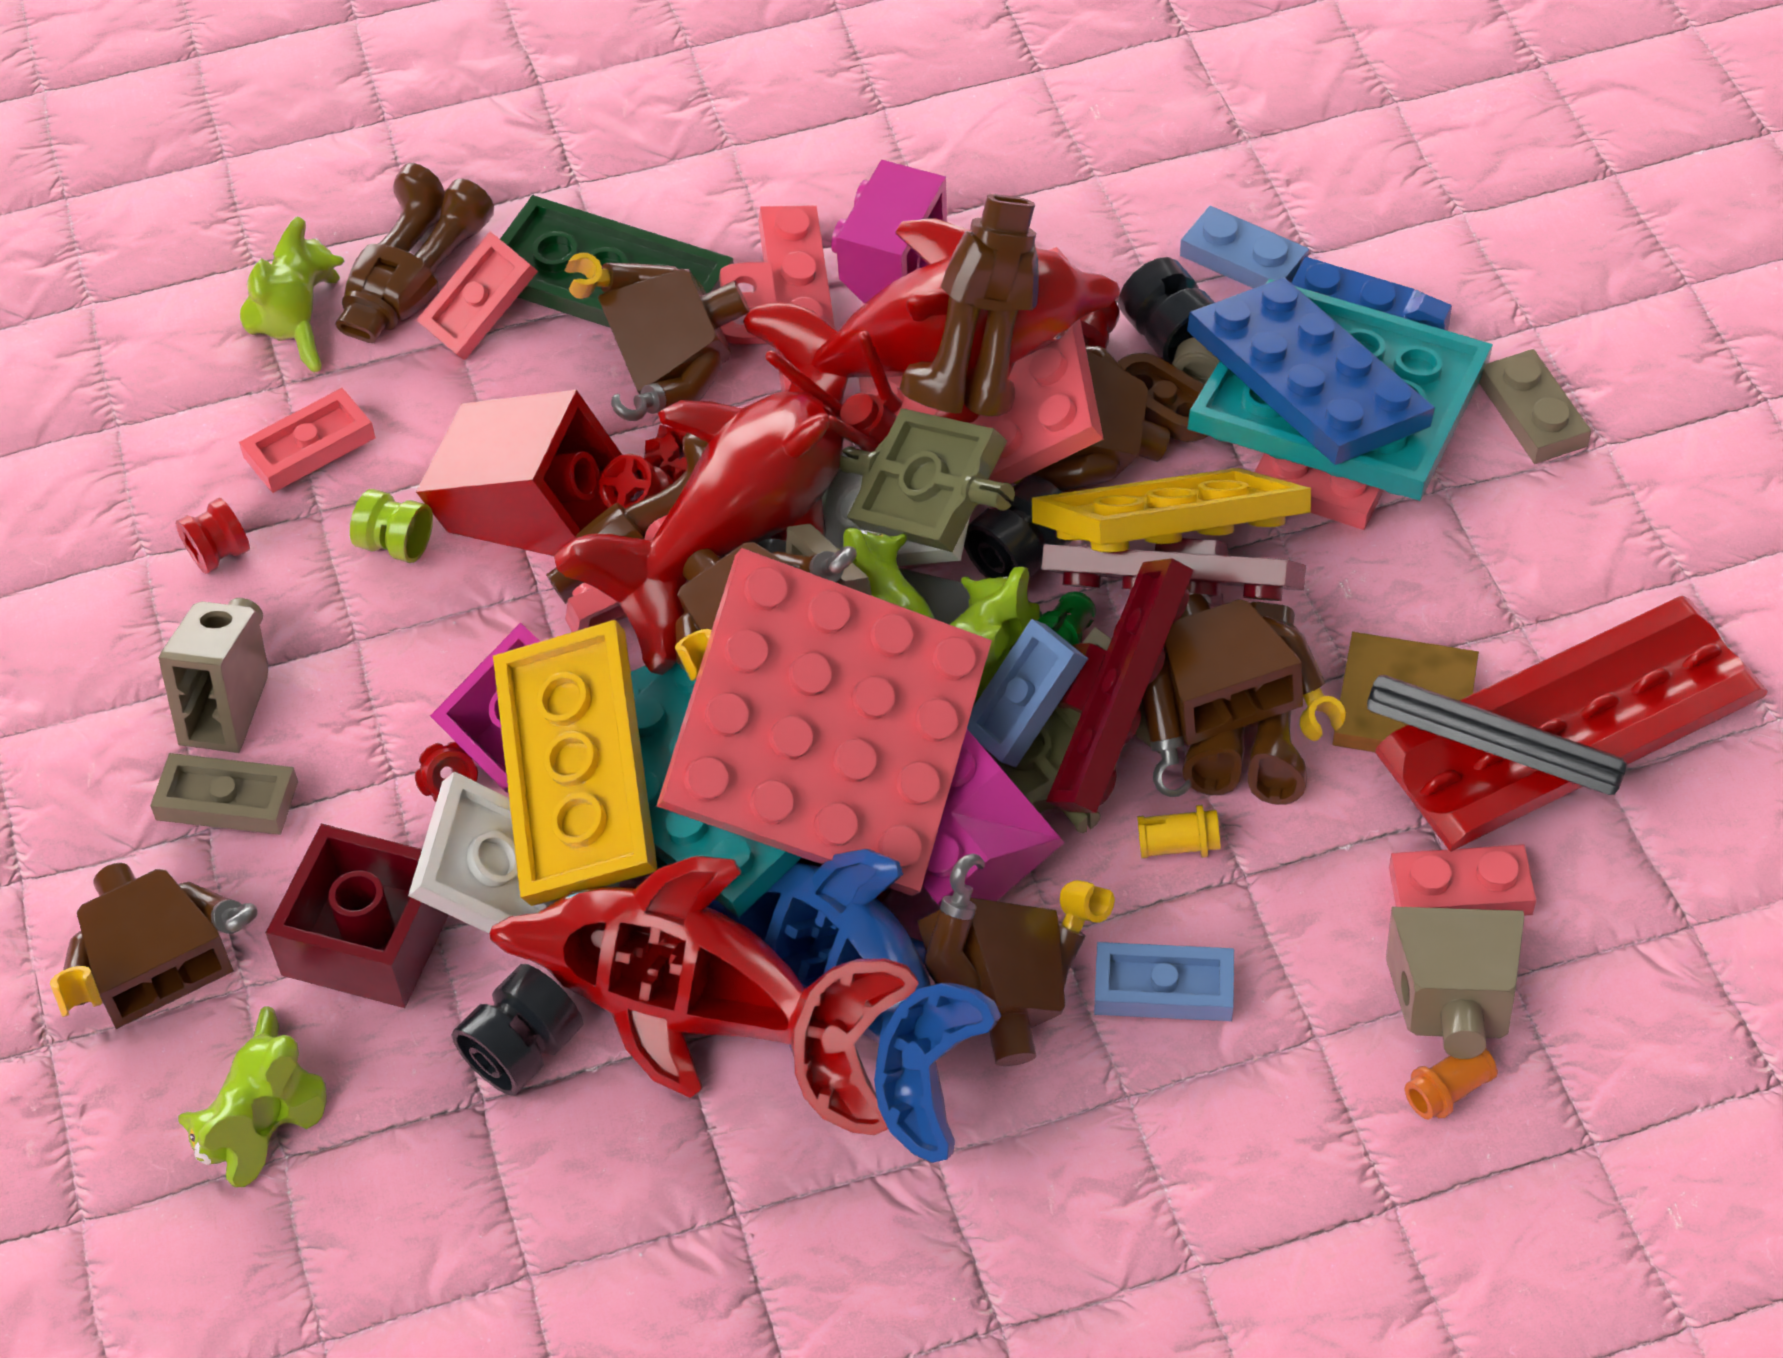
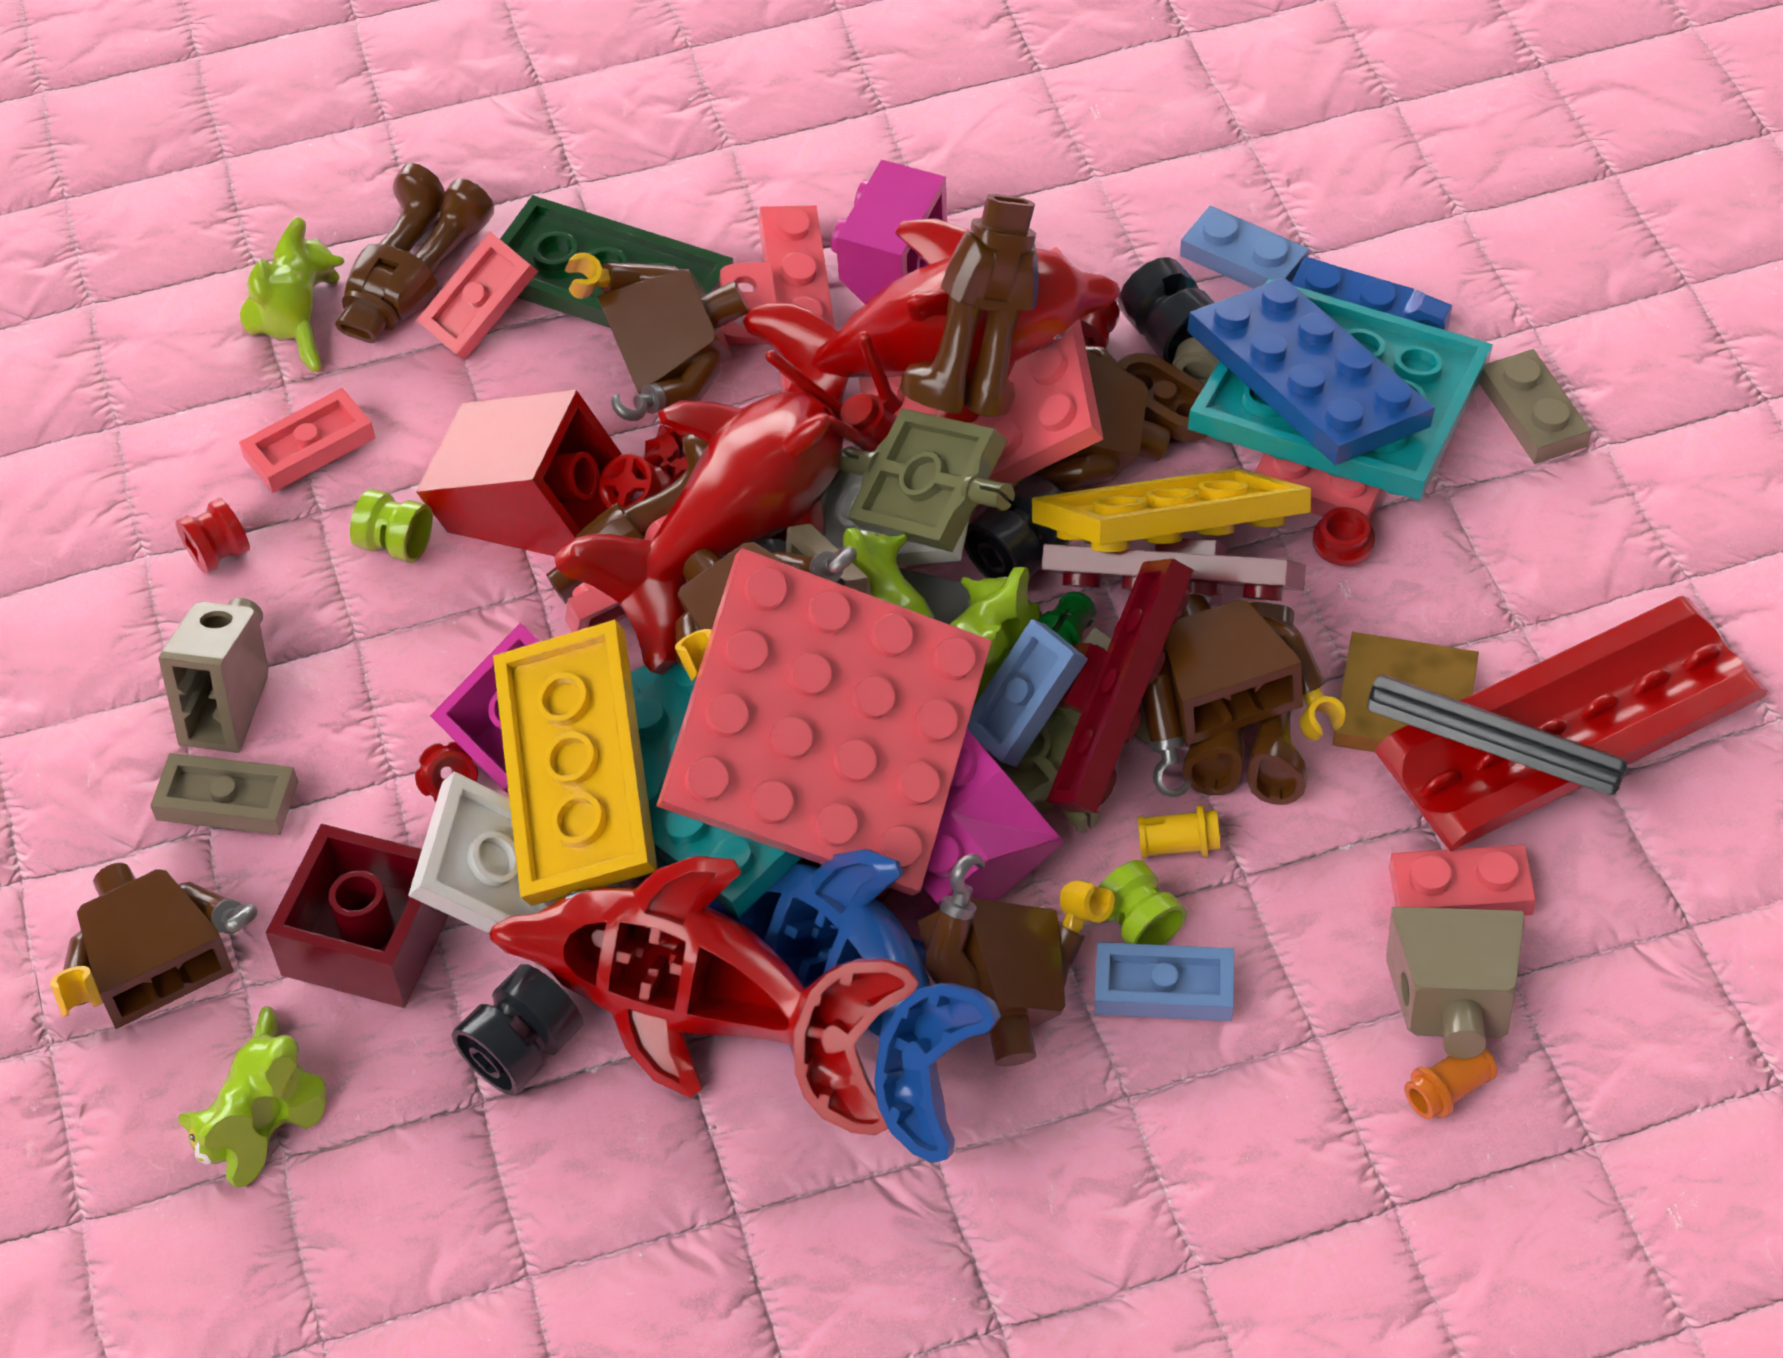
(1141, 907): none -> lime wheel
(1343, 537): none -> red plate

